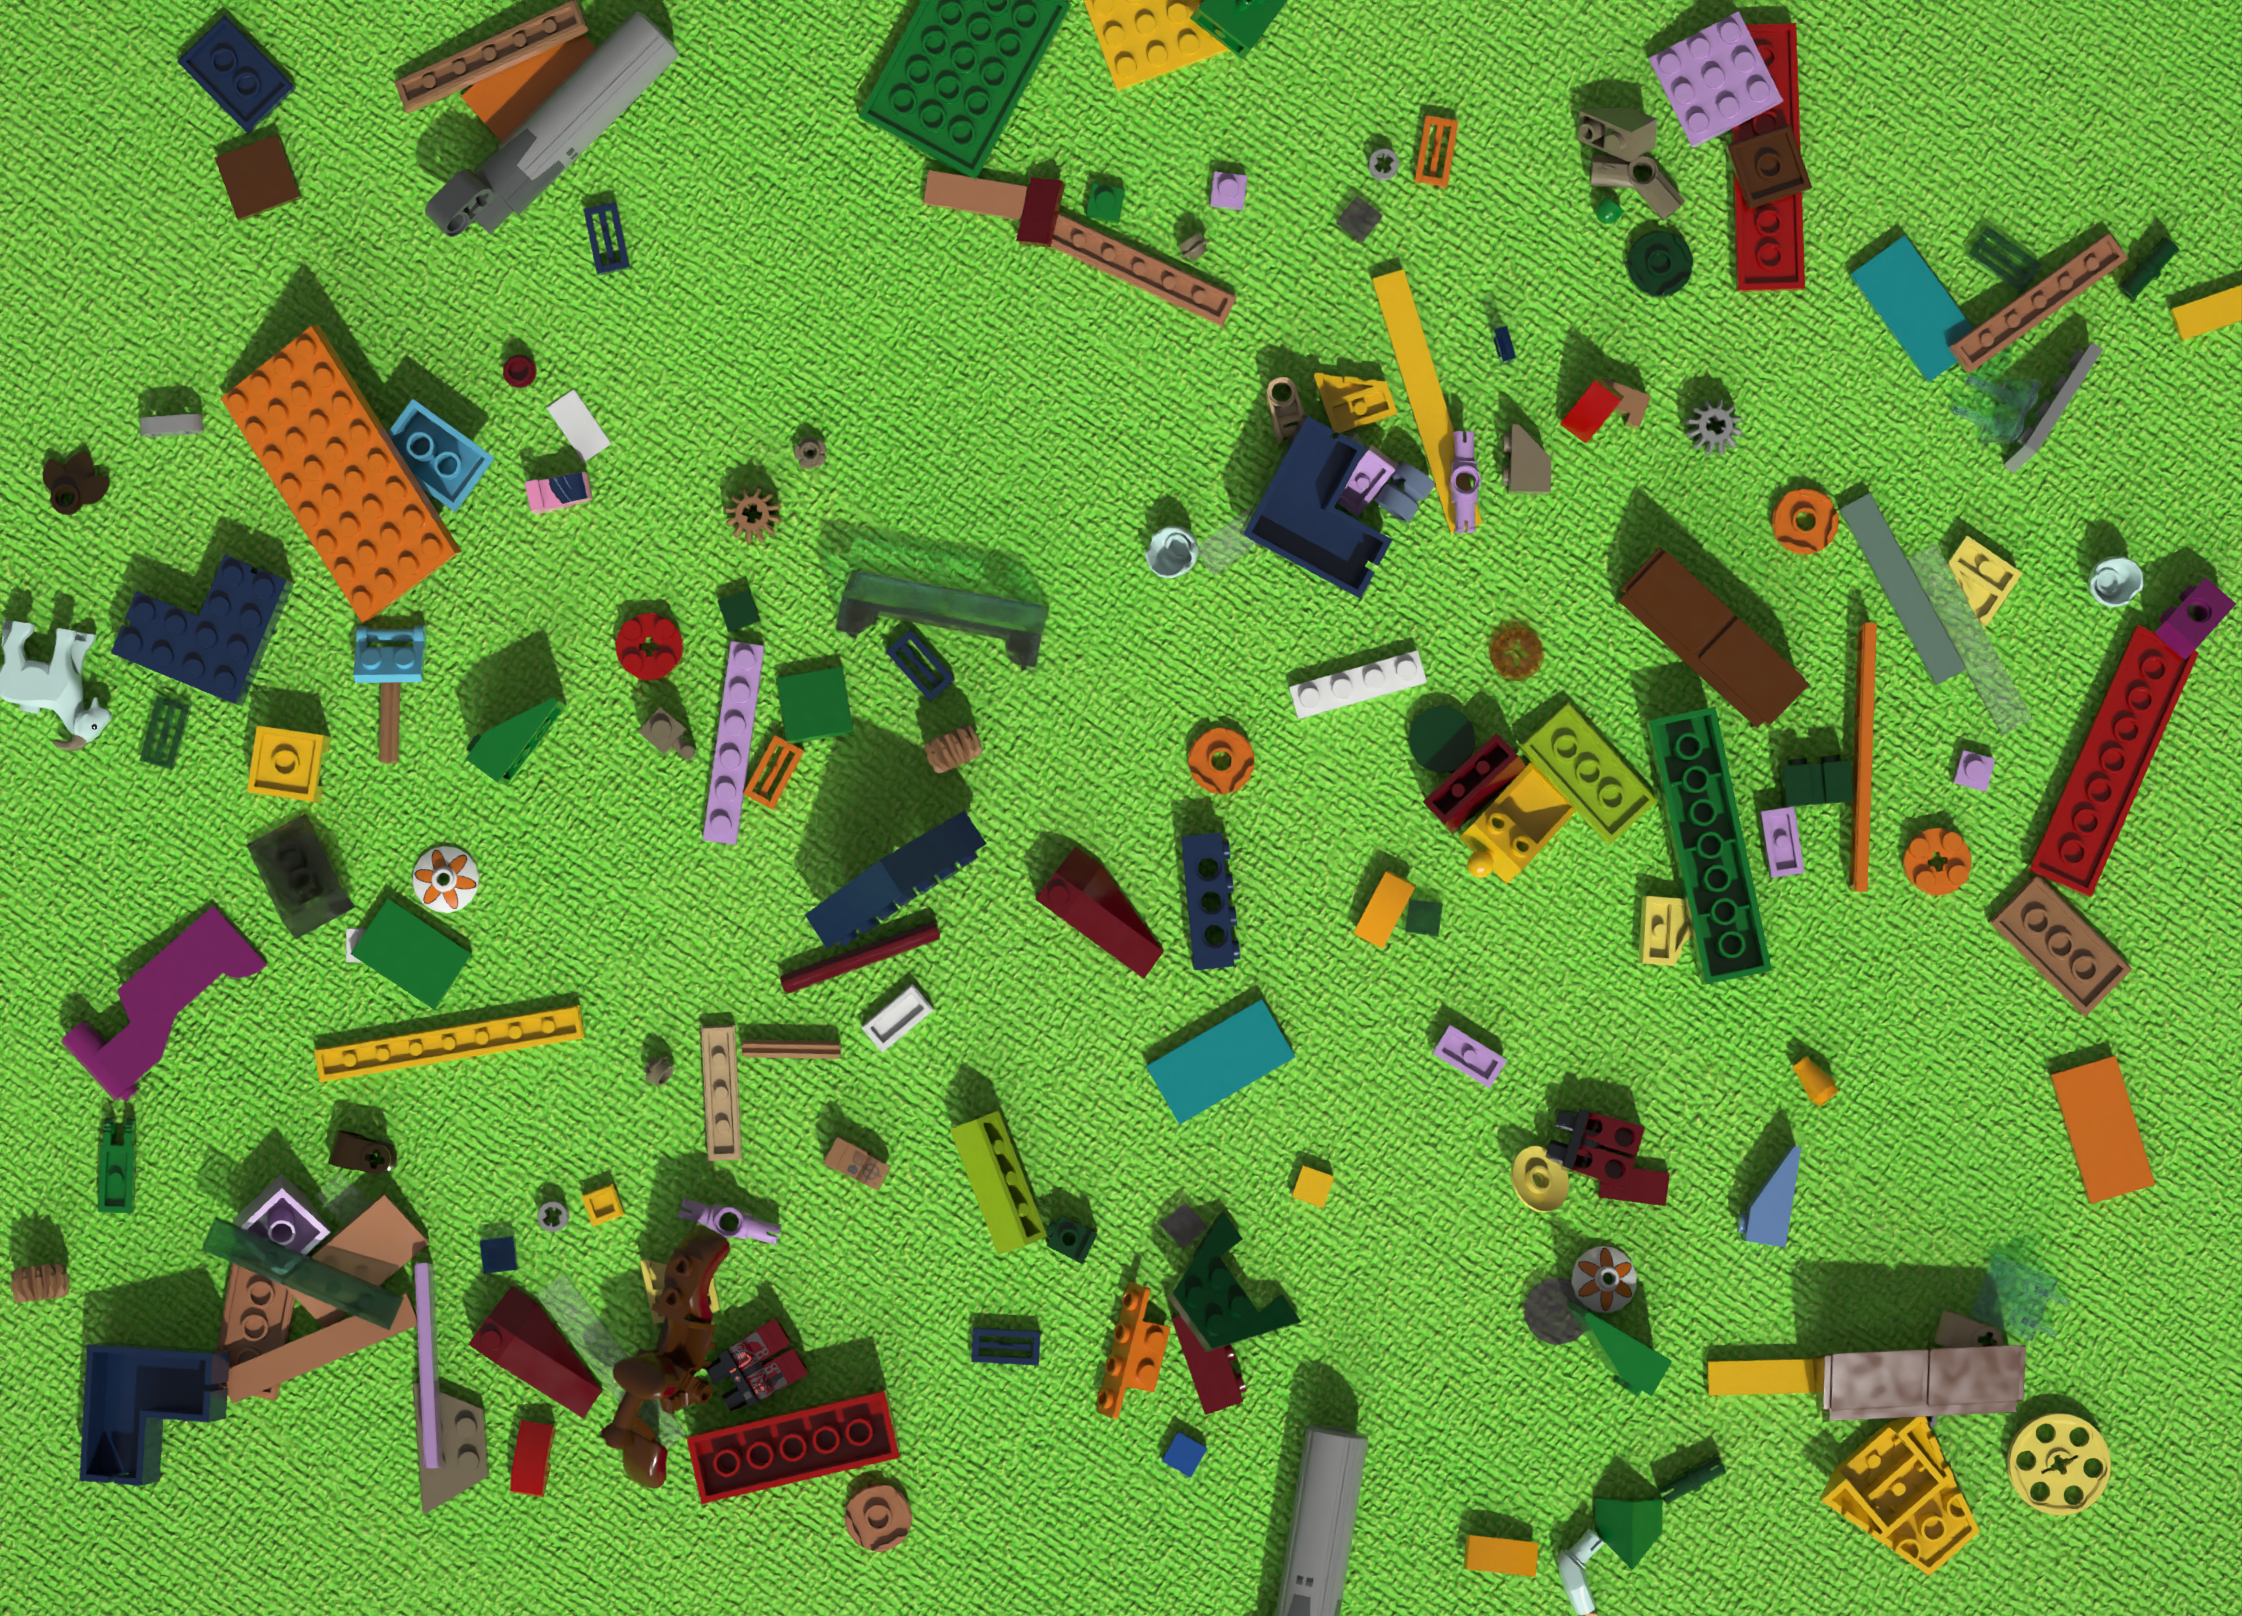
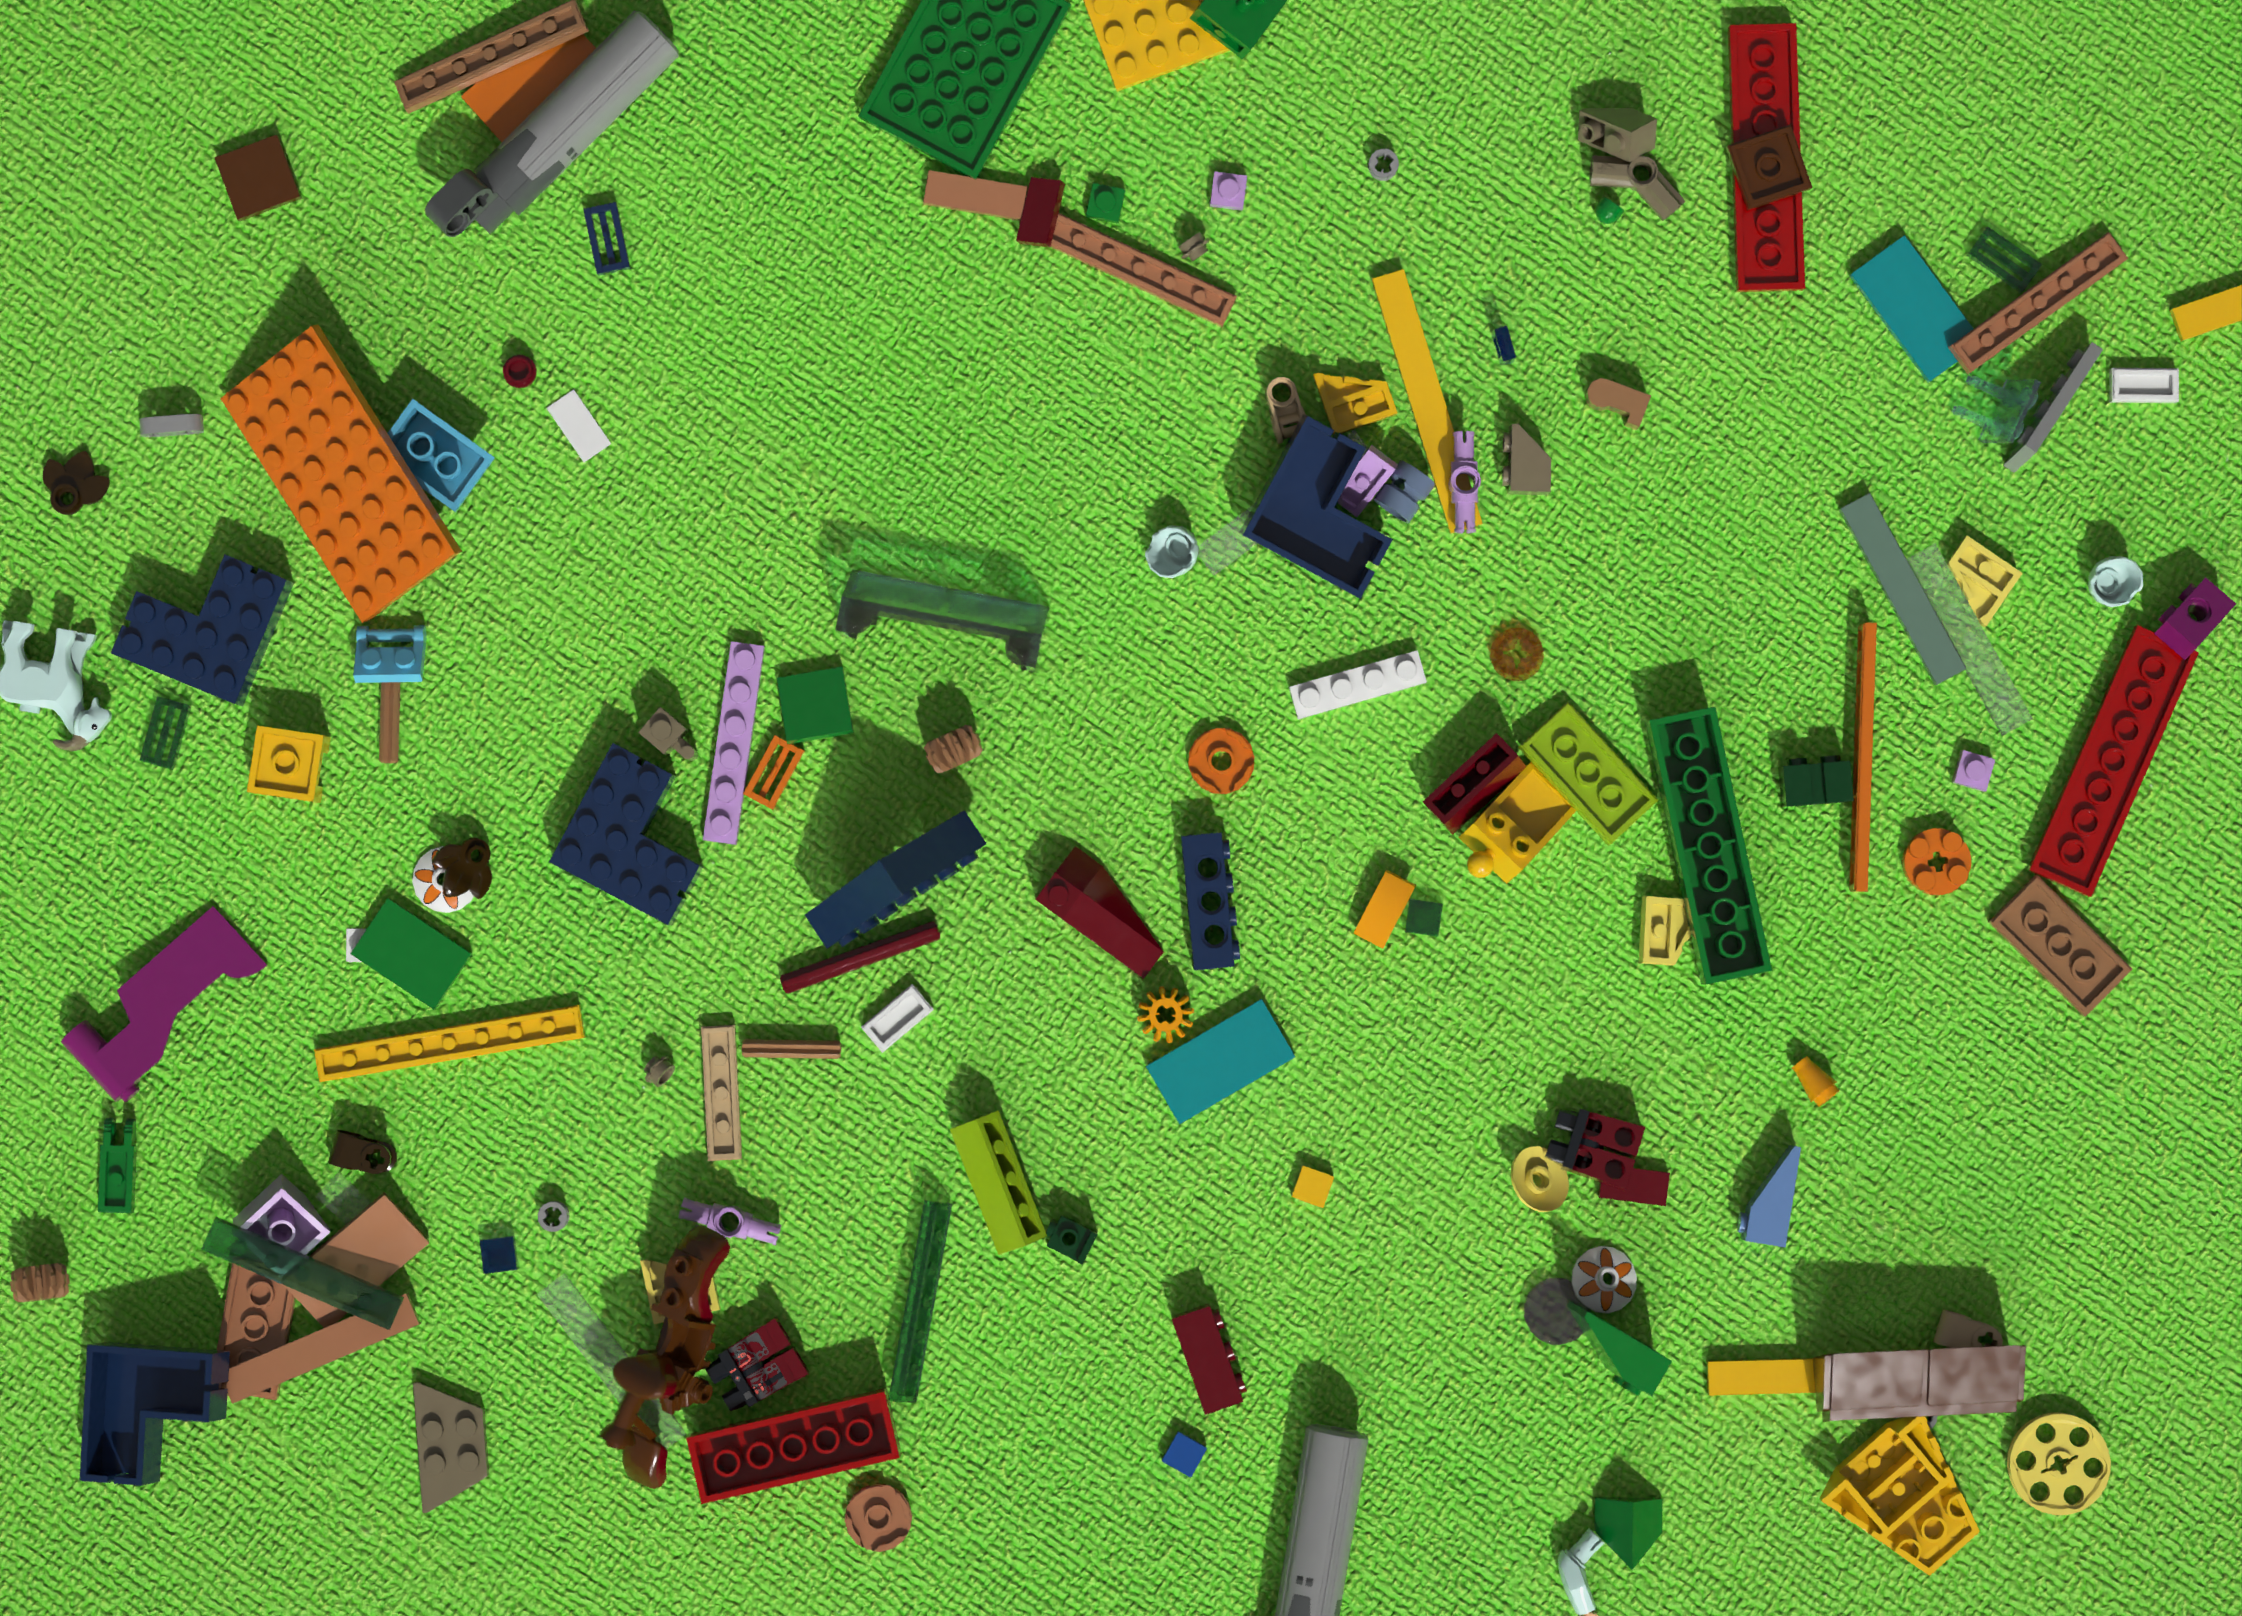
(236, 74): dark blue tile -> none
(300, 876): clear smoke slope -> none
(428, 1365): lavender tile -> none
(463, 873): none -> dark brown plate
(508, 745): green slope -> none
(531, 1348): dark red wedge -> none
(531, 1458): red slope -> none
(558, 492): leg -> none
(603, 1204): yellow tile -> none
(609, 842): none -> dark blue piece
(636, 660): red plate -> none
(739, 611): dark green tile -> none
(762, 507): medium nougat gear -> none
(817, 459): dark tan plate -> none
(857, 1163): medium nougat leg -> none
(920, 1301): none -> clear green tile
(939, 687): dark blue tile -> none
(1035, 1347): dark blue tile -> none
(1134, 1353): orange bracket -> none
(1167, 1003): none -> light orange gear
(1183, 1225): tile -> none
(1215, 1302): dark green wing -> none
(1359, 219): tile -> none
(1431, 180): orange tile -> none
(1441, 739): dark green tile -> none
(1469, 1056): lavender plate -> none
(1501, 1555): light orange slope -> none
(1591, 410): red slope -> none
(1659, 264): dark green tile -> none
(1691, 1479): dark green pin -> none
(1711, 639): reddish brown piece -> none
(1715, 79): lavender plate -> none
(1718, 416): light grey gear -> none
(1781, 842): lavender plate -> none
(1785, 527): orange tile -> none
(2015, 1298): clear light blue plate -> none
(2102, 1129): orange tile -> none
(2144, 385): none -> white tile
(2148, 268): dark green pin -> none

